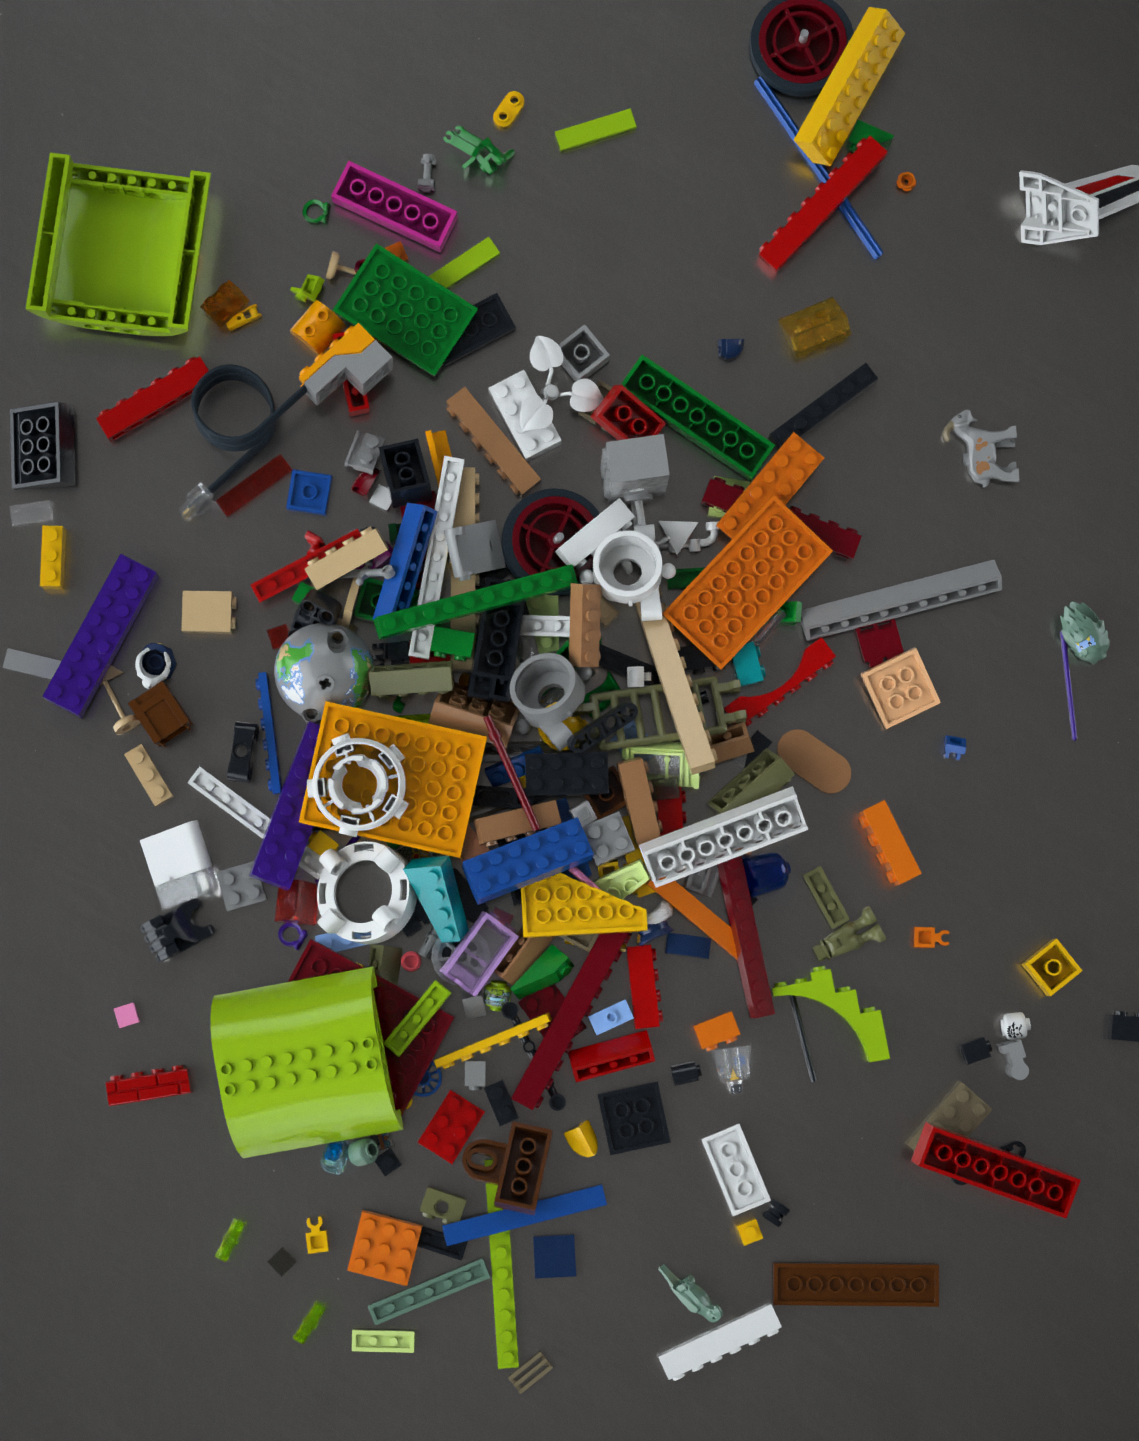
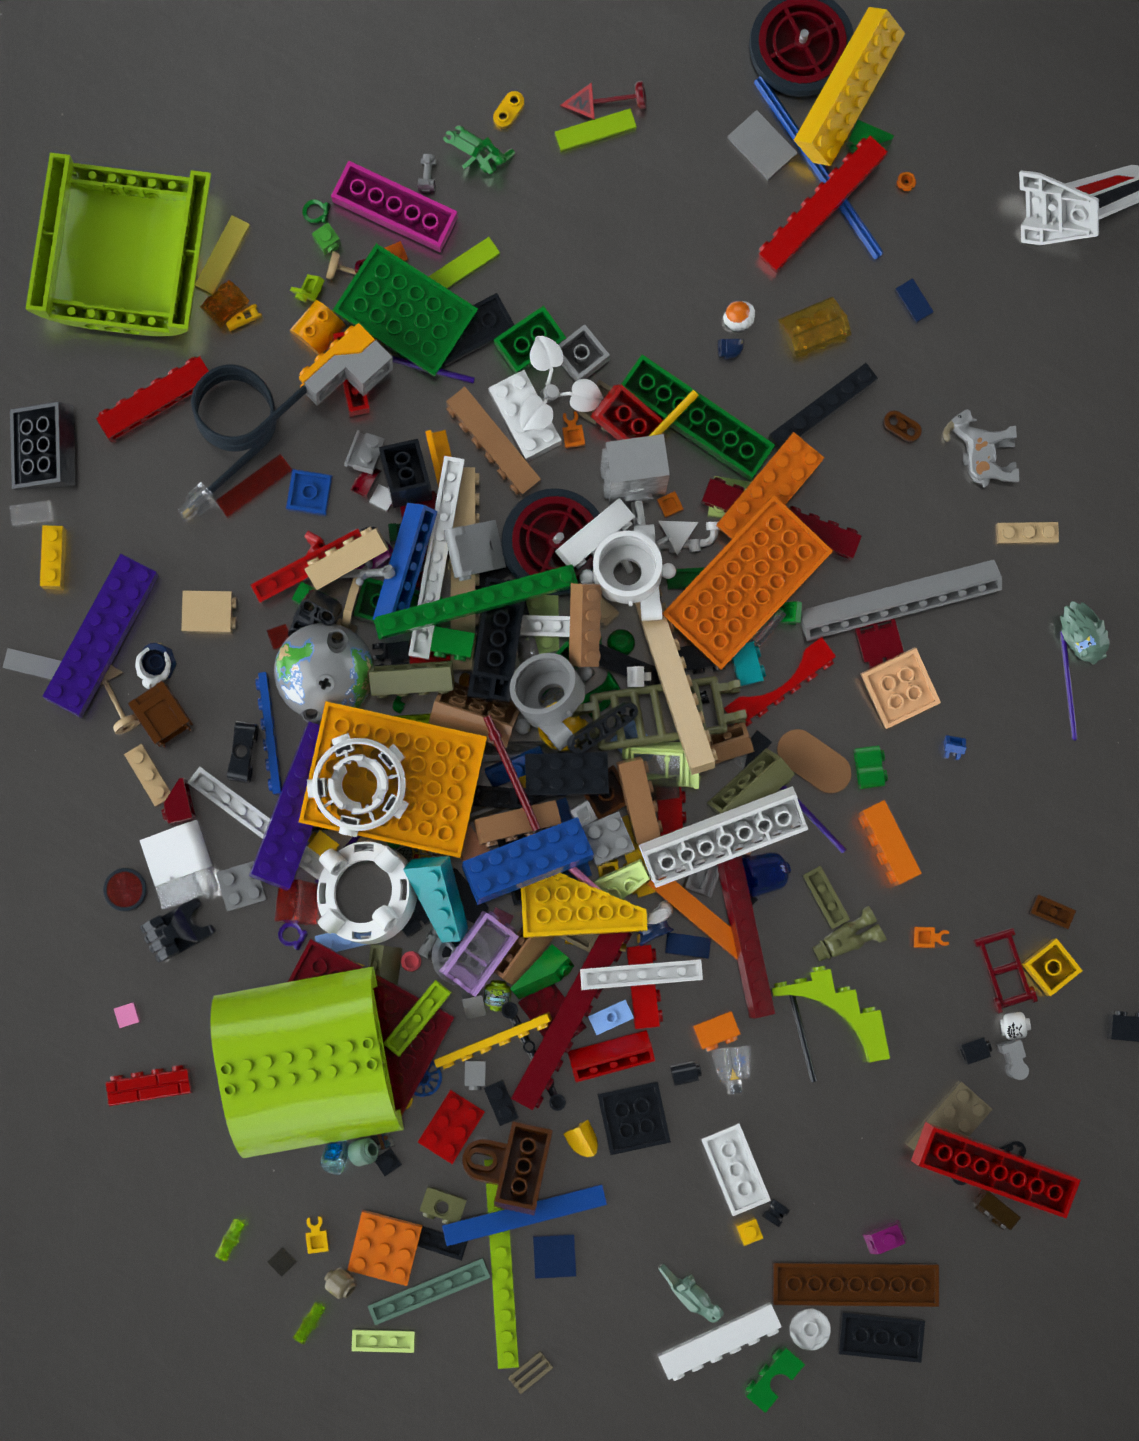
(124, 889): none -> clear red wheel
(179, 804): none -> dark red slope
(222, 255): none -> light yellow tile
(326, 239): none -> bright green brick
(339, 1283): none -> dark tan head
(441, 371): none -> dark purple axle
(519, 339): none -> green brick
(573, 434): none -> orange plate
(584, 103): none -> dark red piece
(621, 641): none -> green brick
(641, 974): none -> white plate
(670, 504): none -> orange tile
(675, 413): none -> yellow bar
(739, 316): none -> hair
(762, 145): none -> light grey tile
(783, 1363): none -> green arch
(810, 1329): none -> white tile
(819, 825): none -> dark purple axle
(869, 767): none -> green brick
(881, 1337): none -> black plate
(885, 1238): none -> magenta torso
(903, 424): none -> reddish brown plate
(914, 300): none -> dark blue tile
(999, 1002): none -> dark red piece
(1001, 1214): none -> dark brown piece
(1027, 533): none -> tan plate
(1052, 911): none -> reddish brown plate

